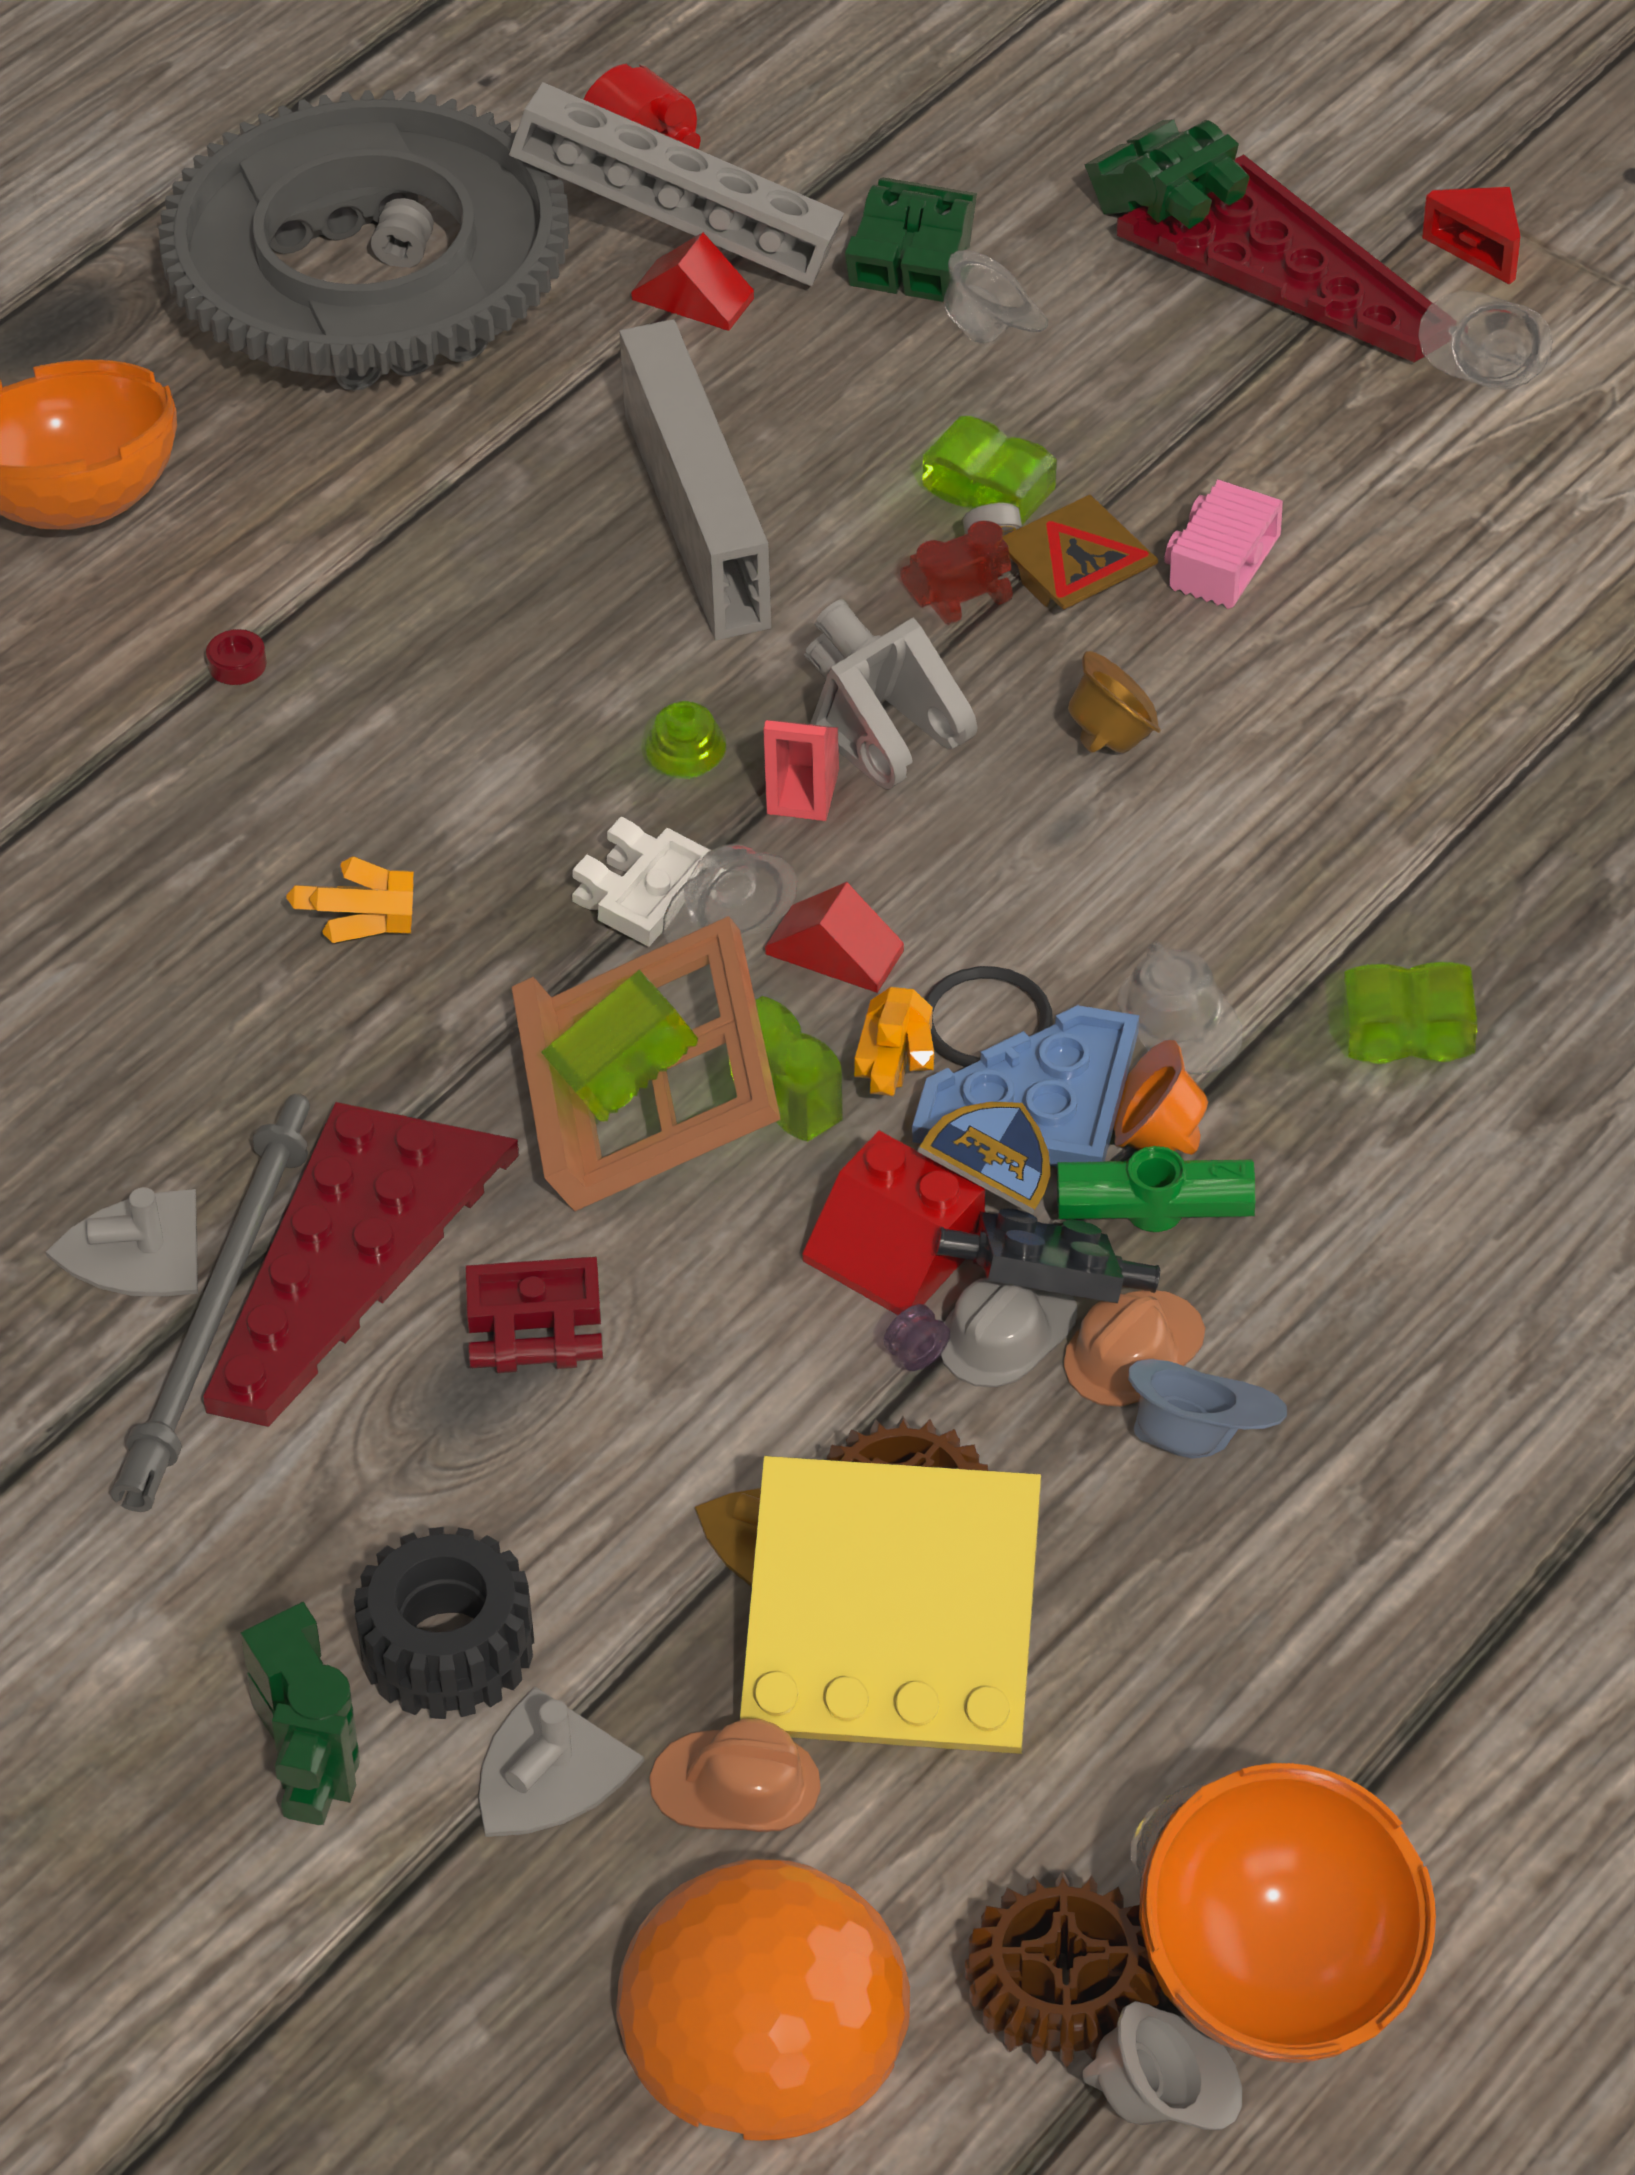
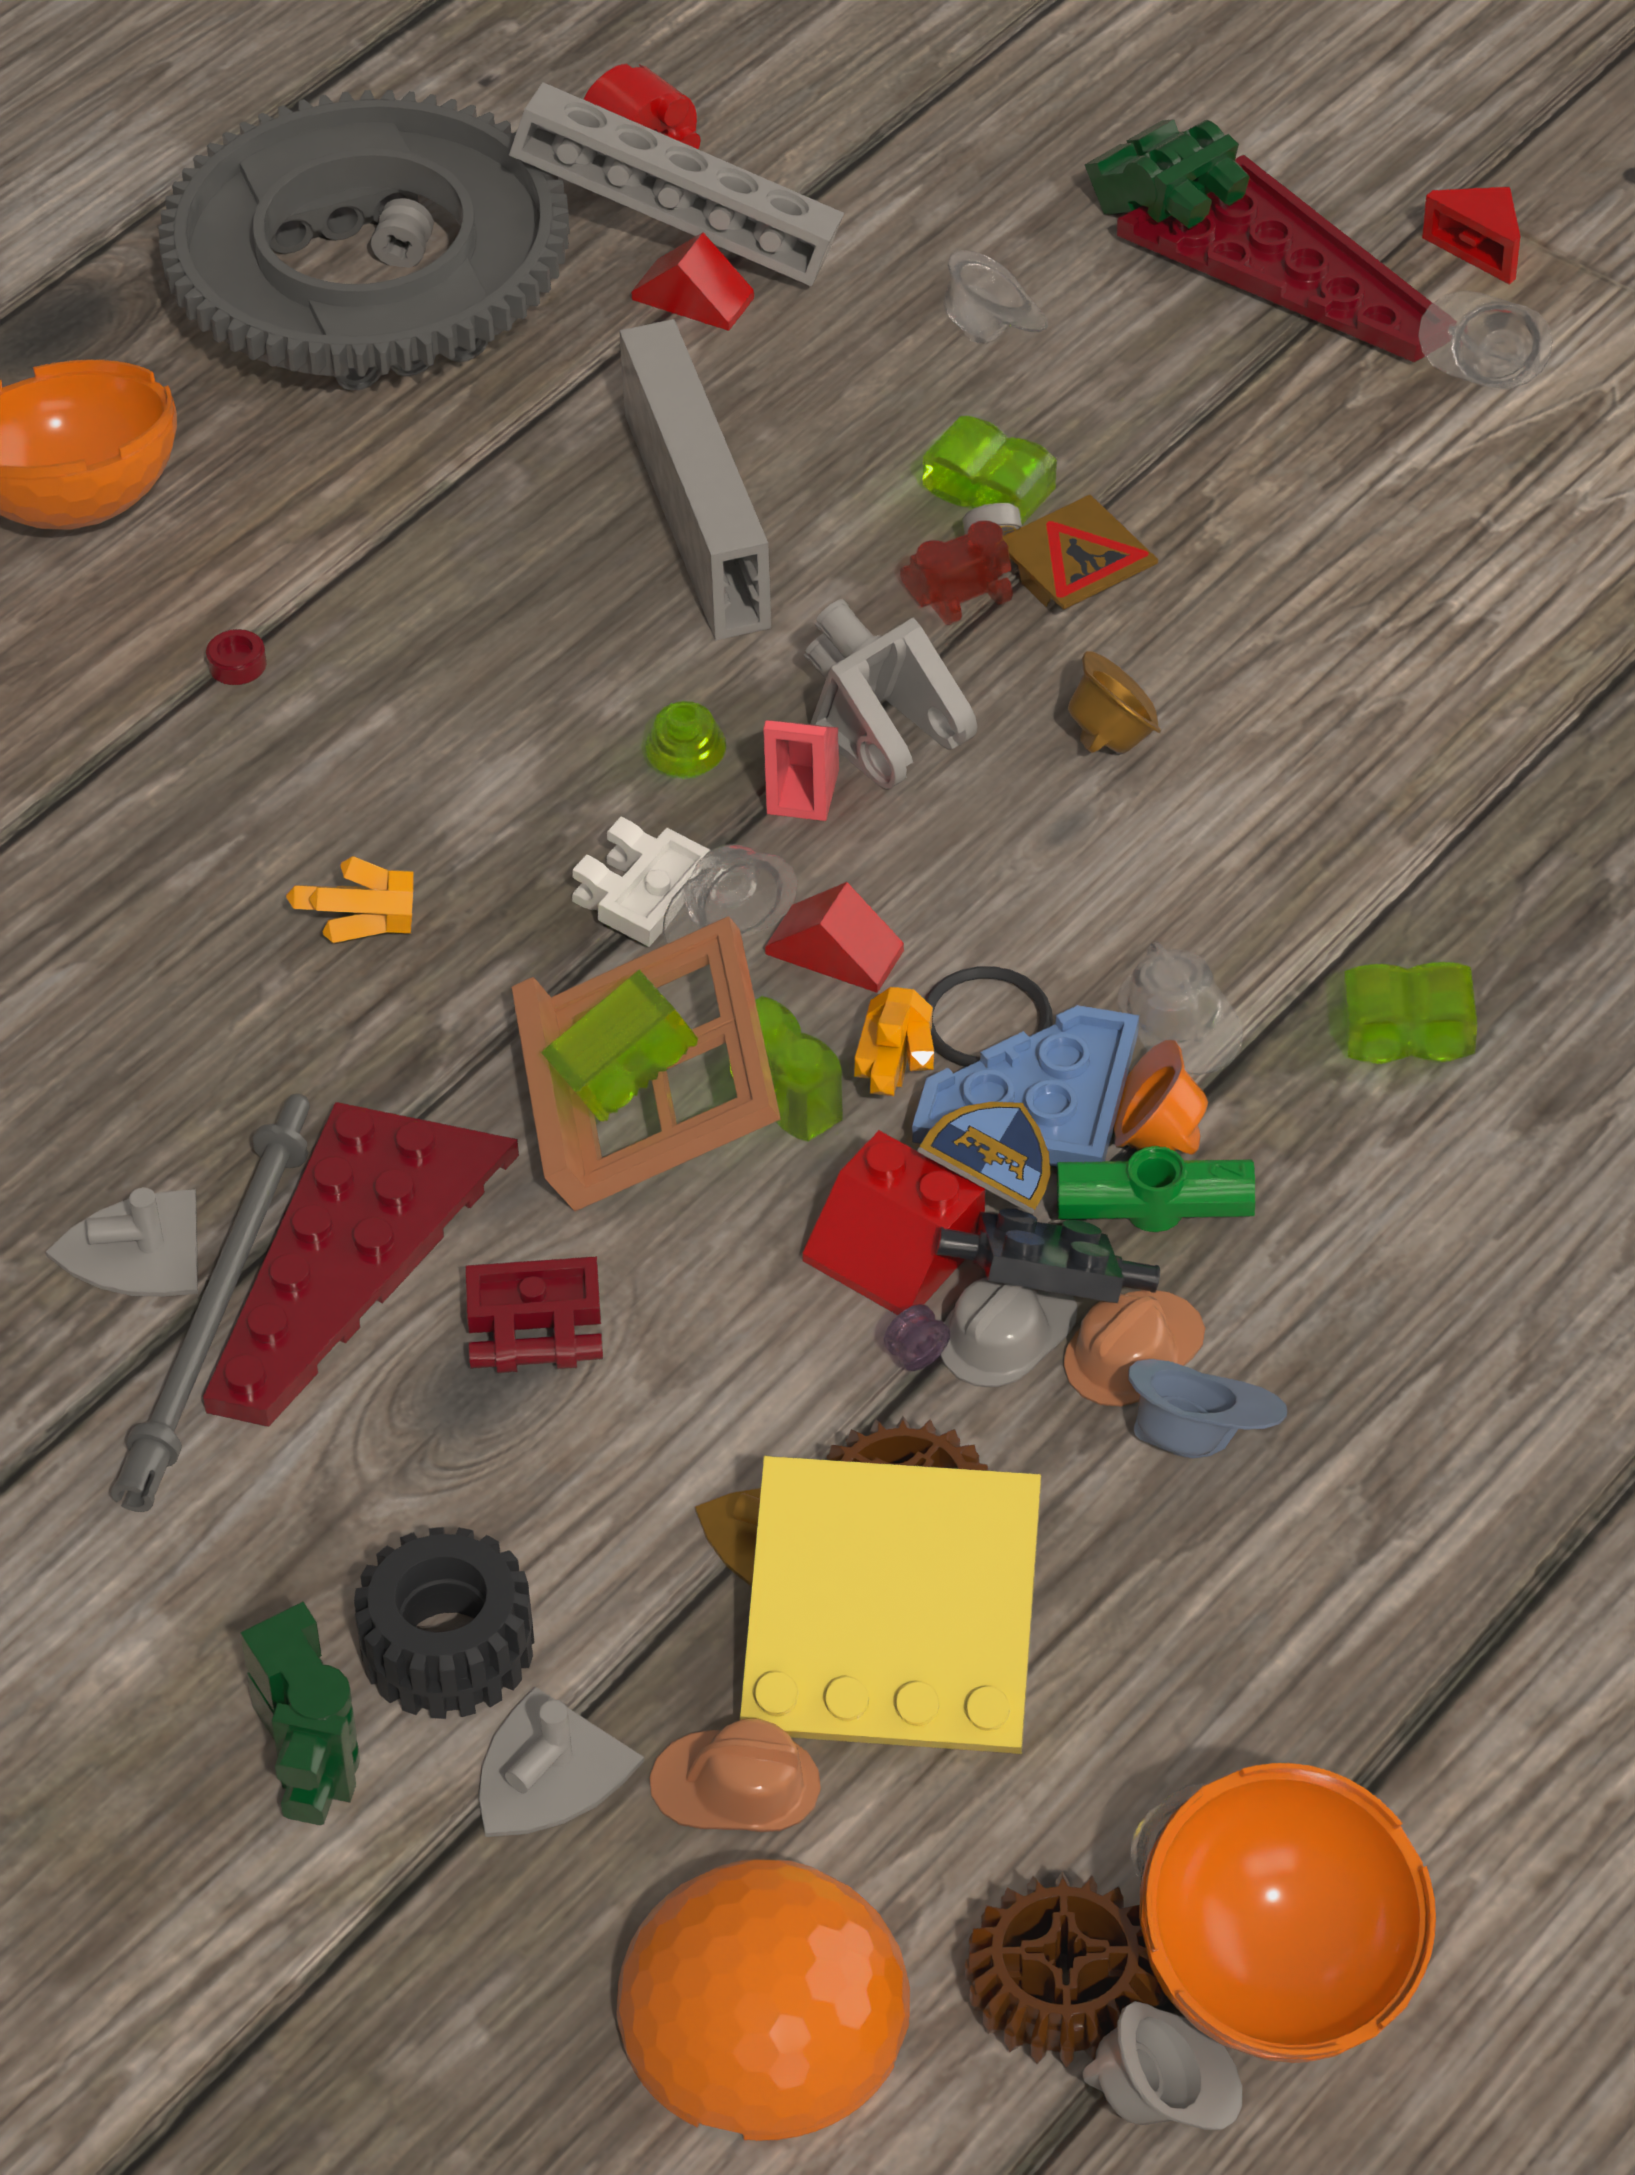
(910, 235): dark green hips -> none
(1223, 543): bright pink brick -> none

